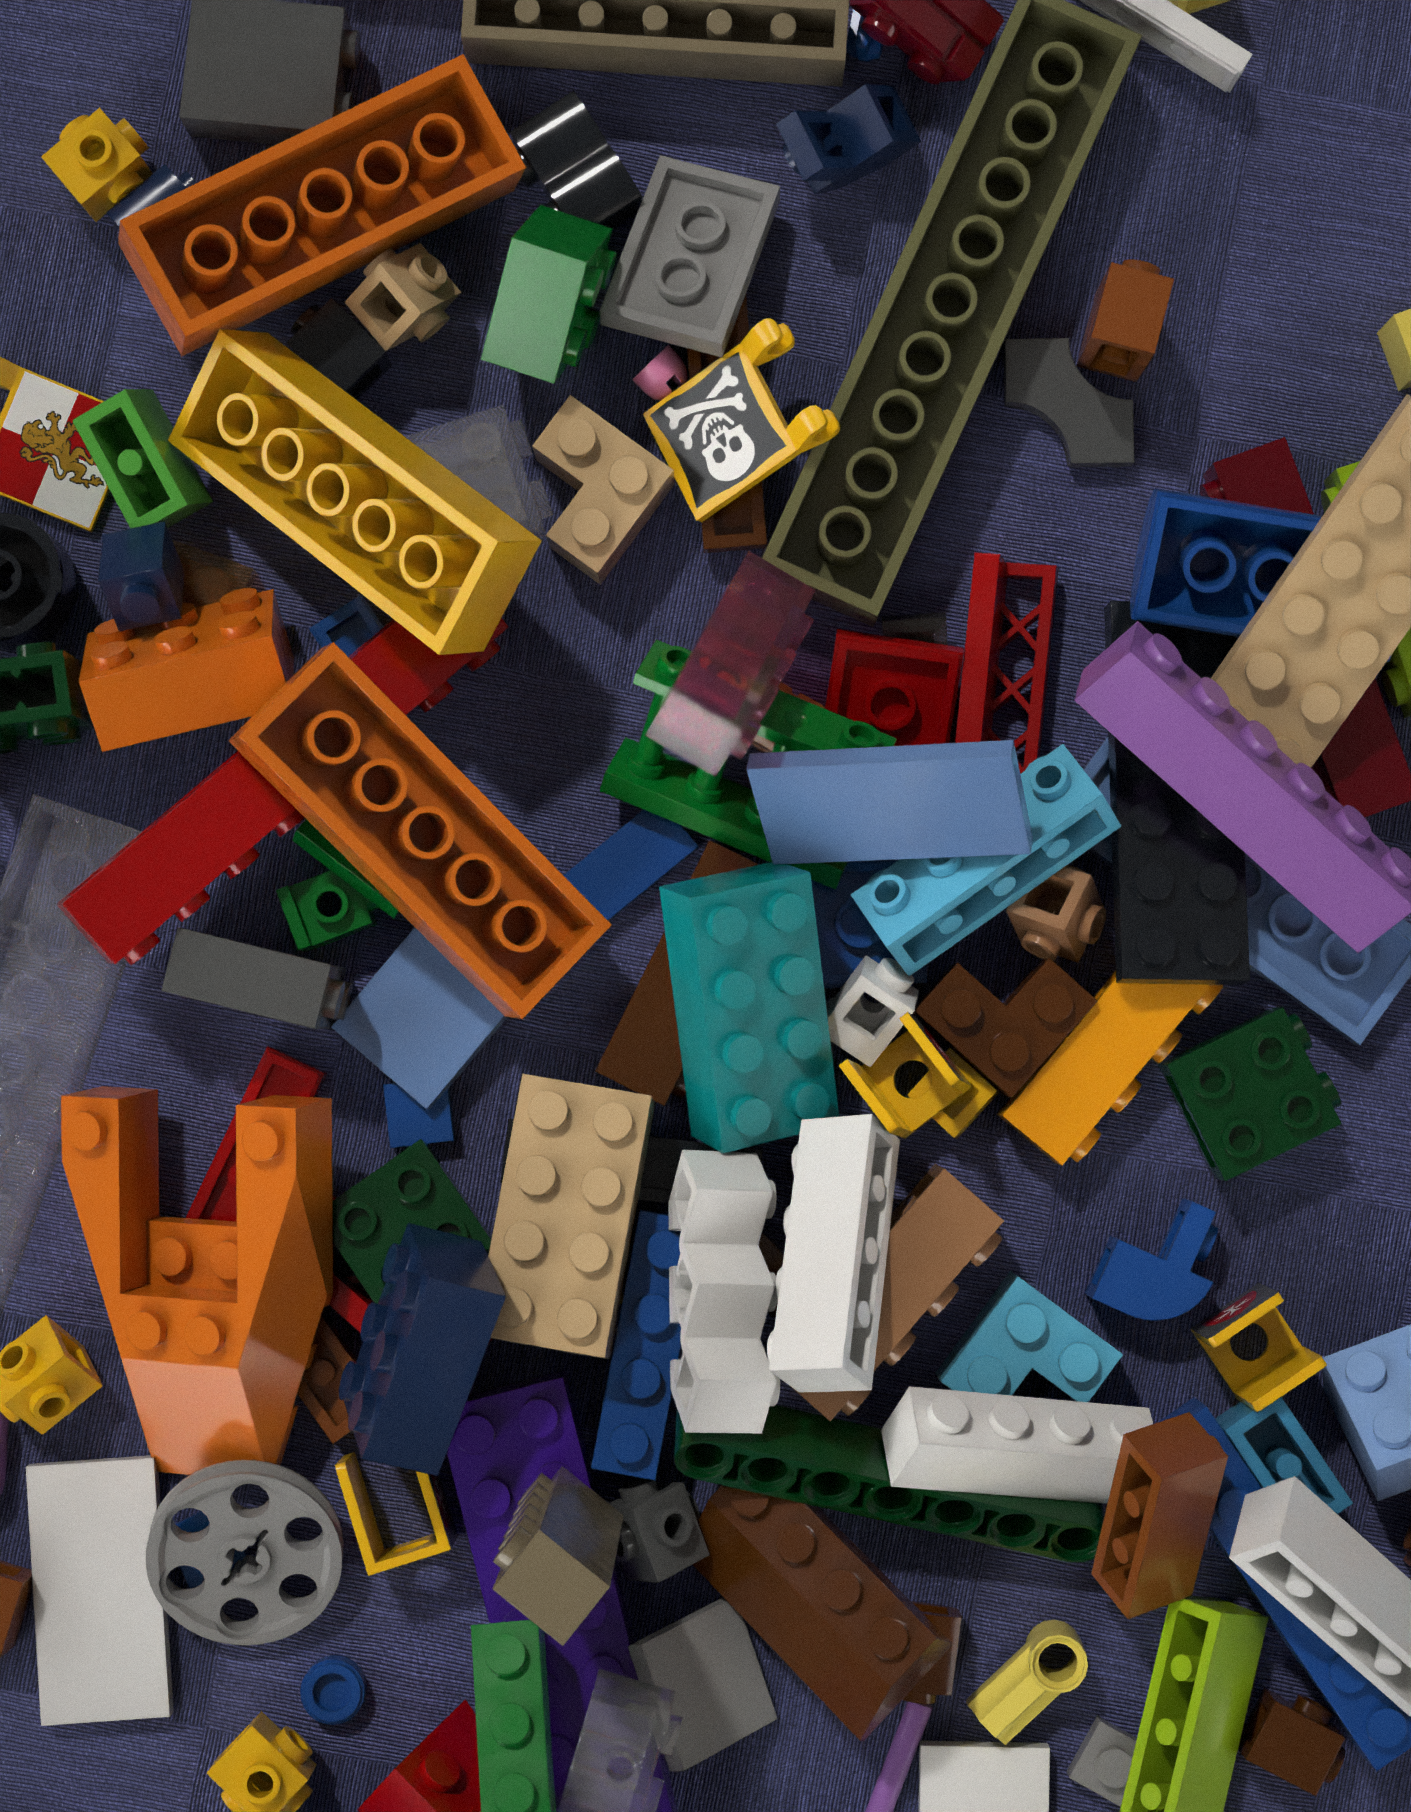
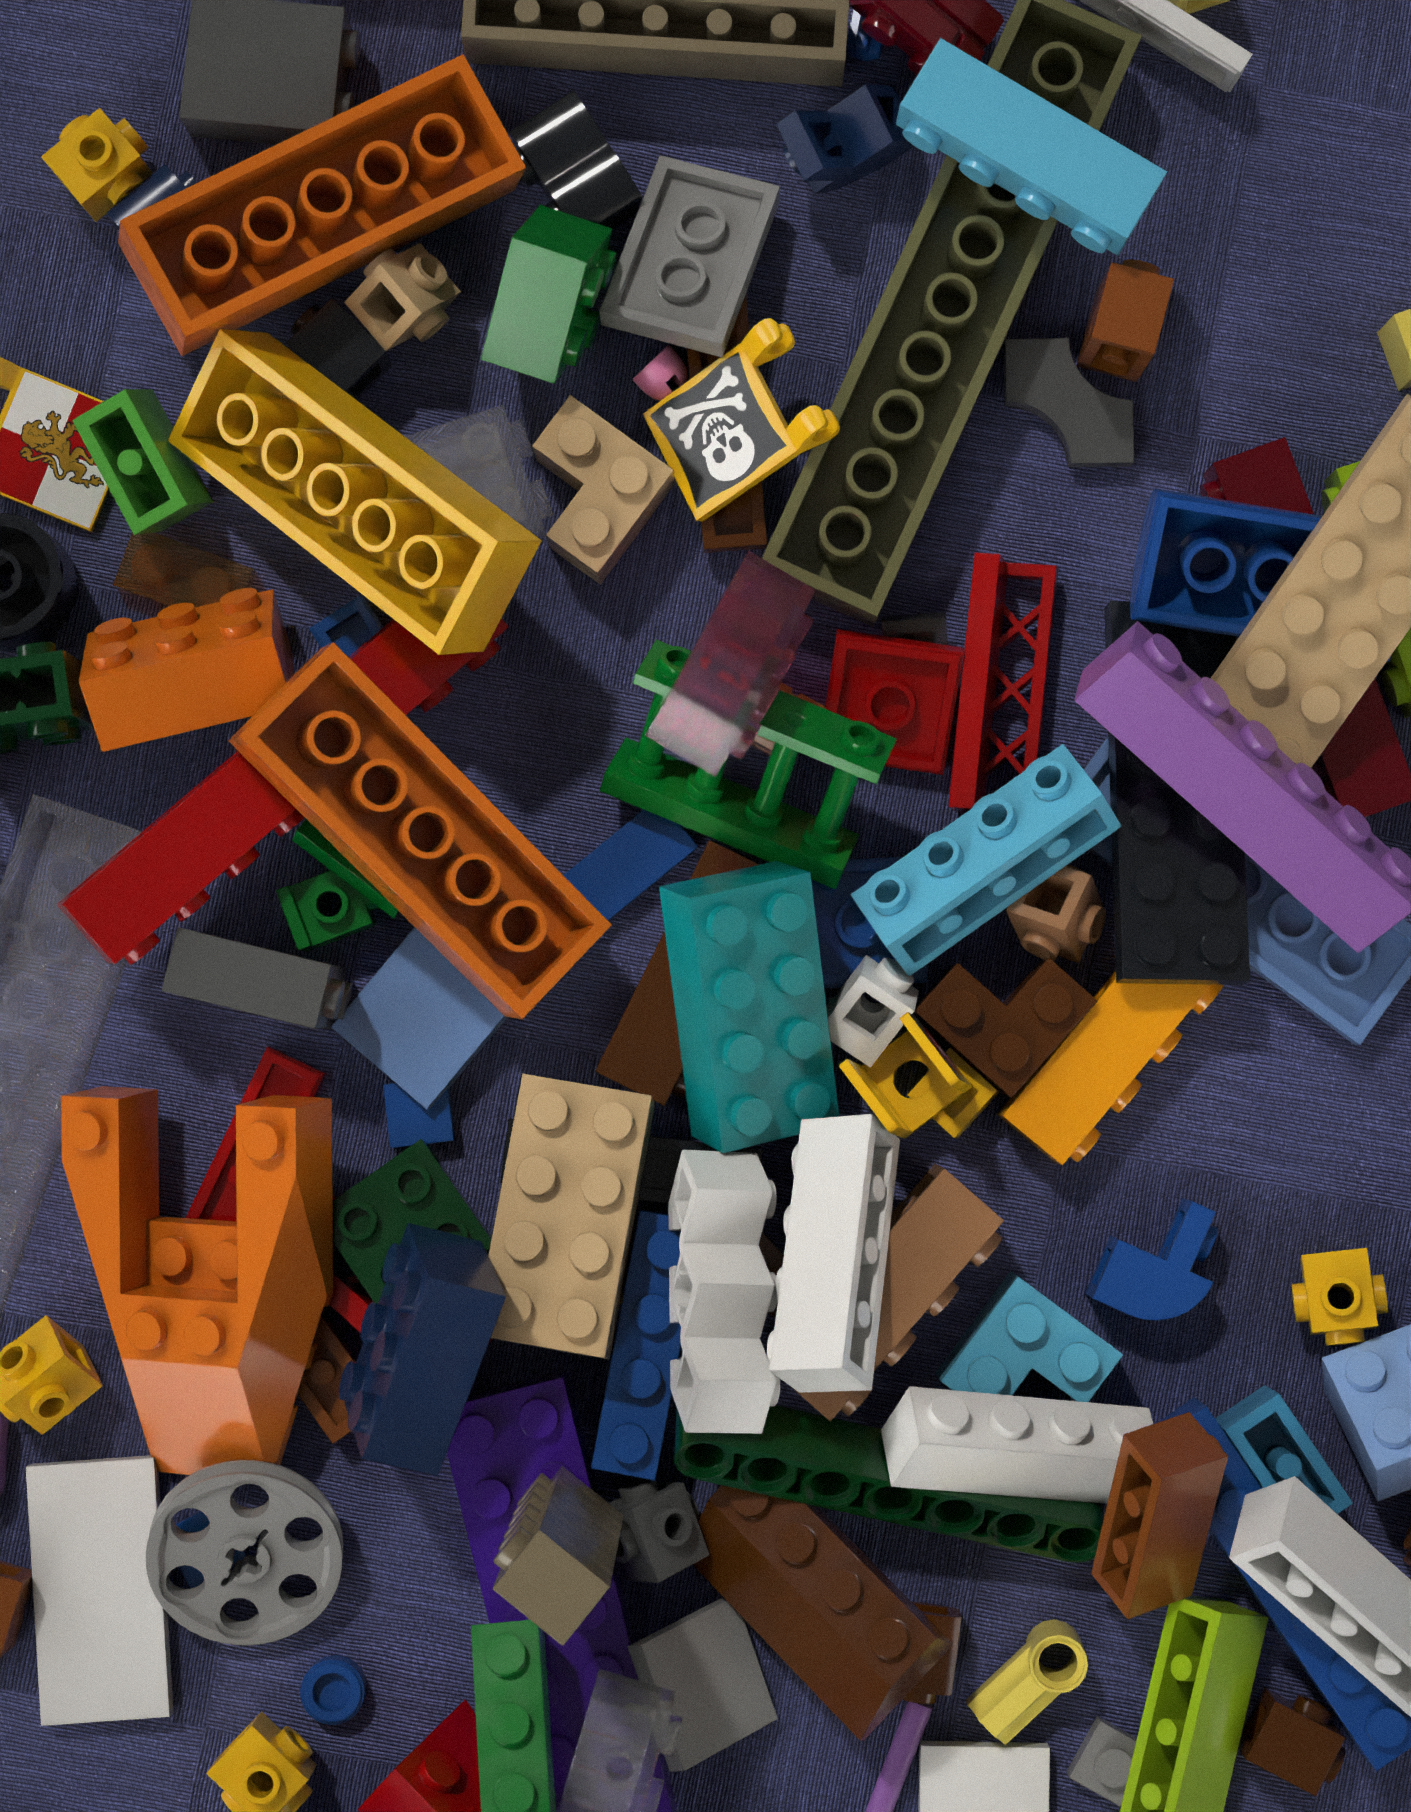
(141, 576): dark blue brick -> none
(366, 1530): yellow piece -> none
(891, 802): medium blue tile -> none
(1028, 149): none -> medium azure brick
(1252, 1092): dark green brick -> none
(1281, 1364): yellow piece -> none
(1339, 1270): none -> yellow brick

